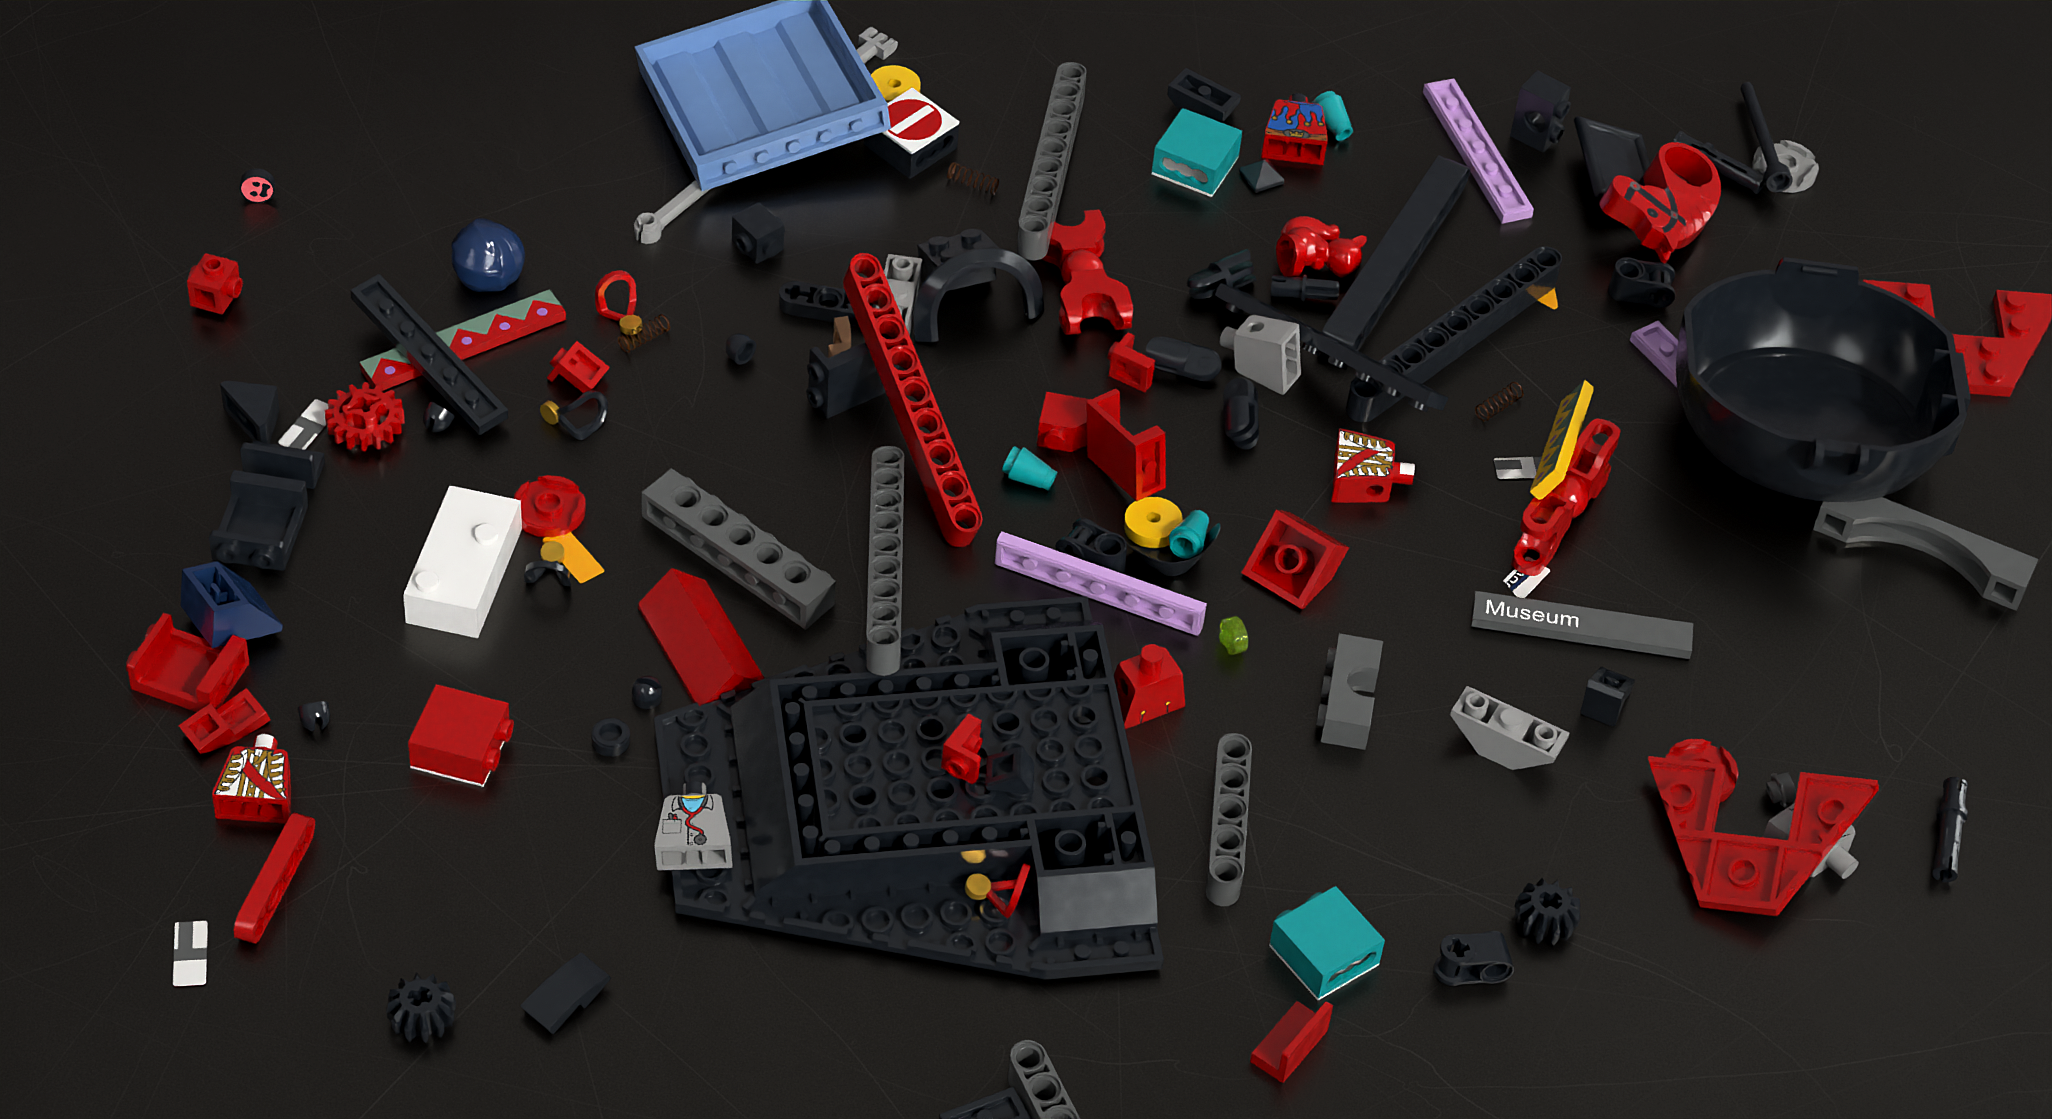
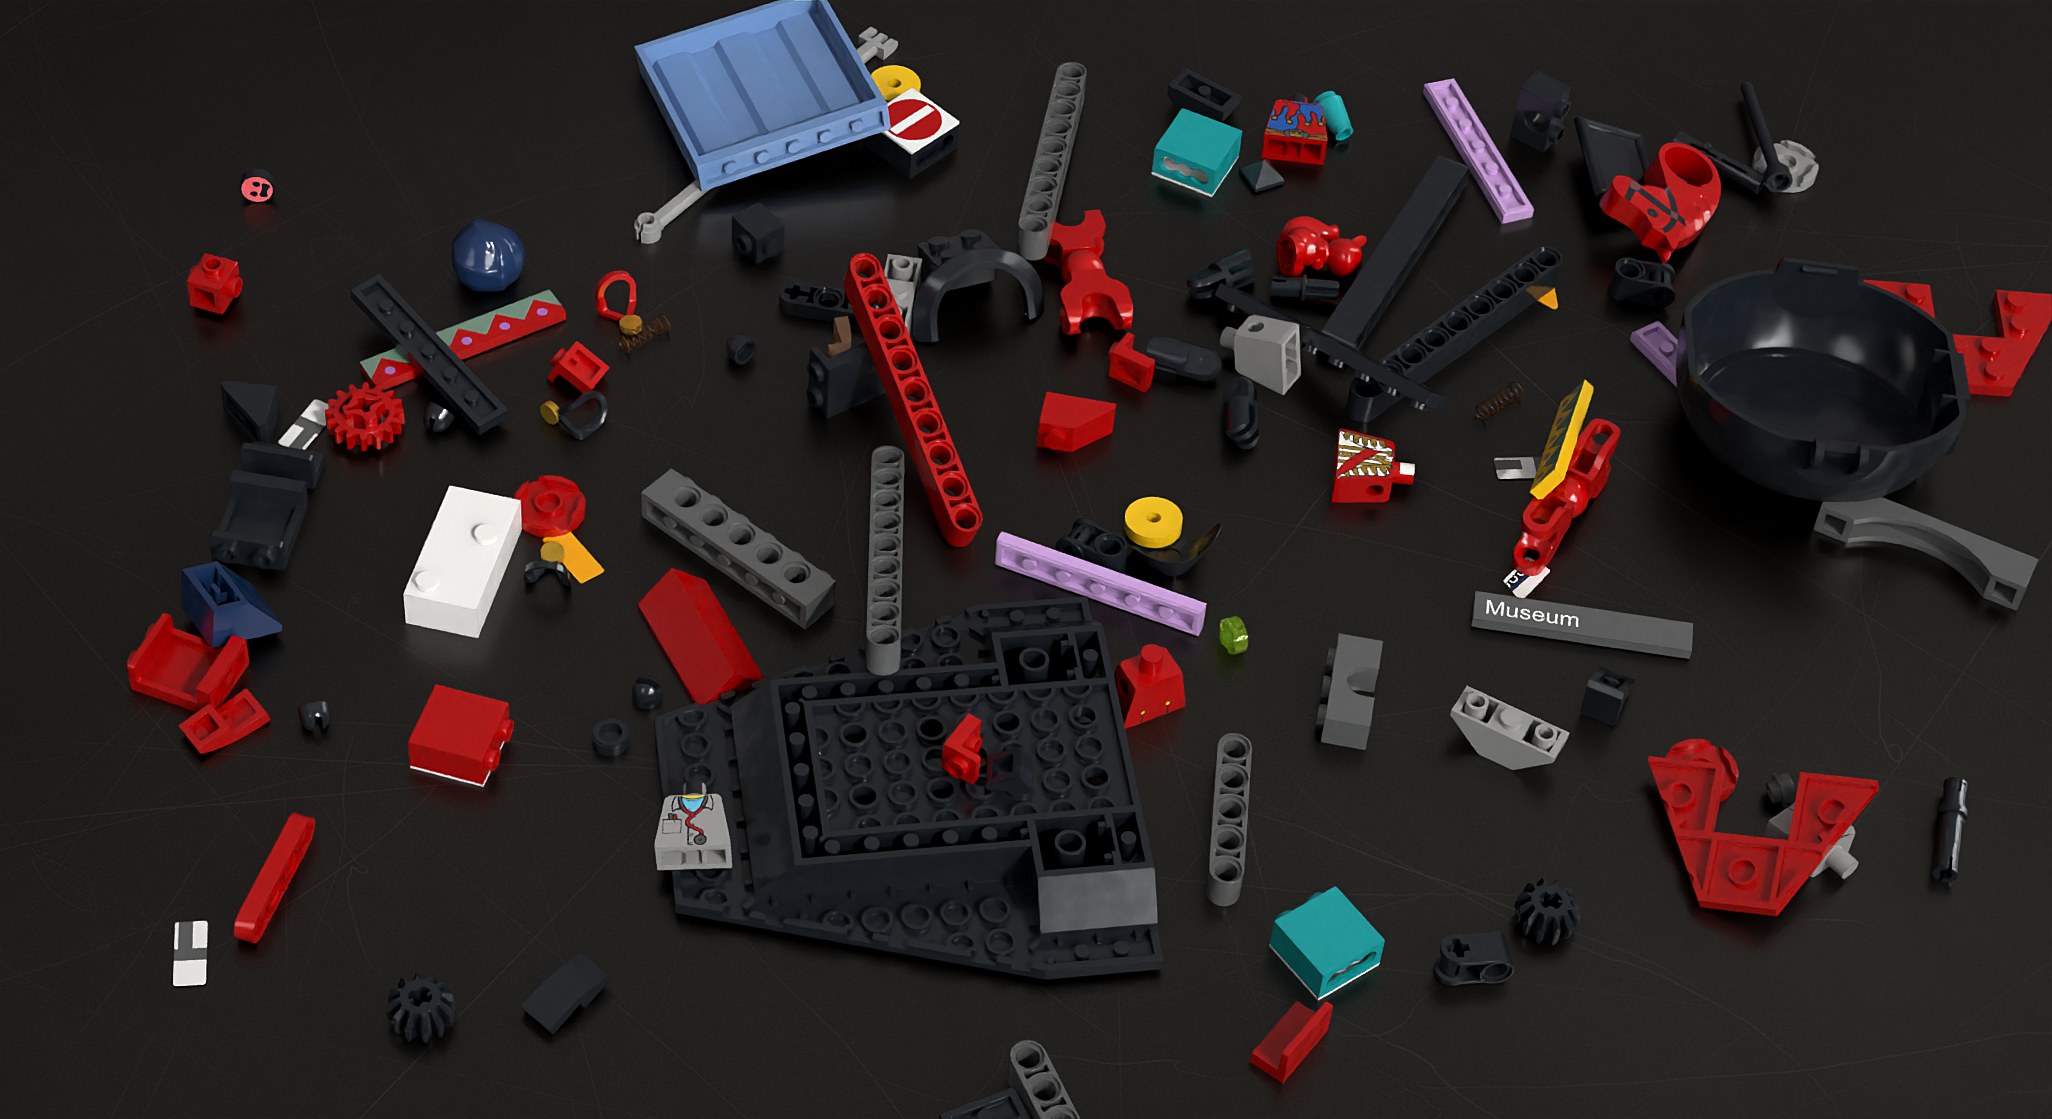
(255, 783): torso -> none
(953, 170): reddish brown piece -> none
(980, 887): red piece -> none
(1028, 469): teal cone -> none
(1131, 461): red panel -> none
(1189, 536): teal cone -> none
(1294, 559): red slope -> none

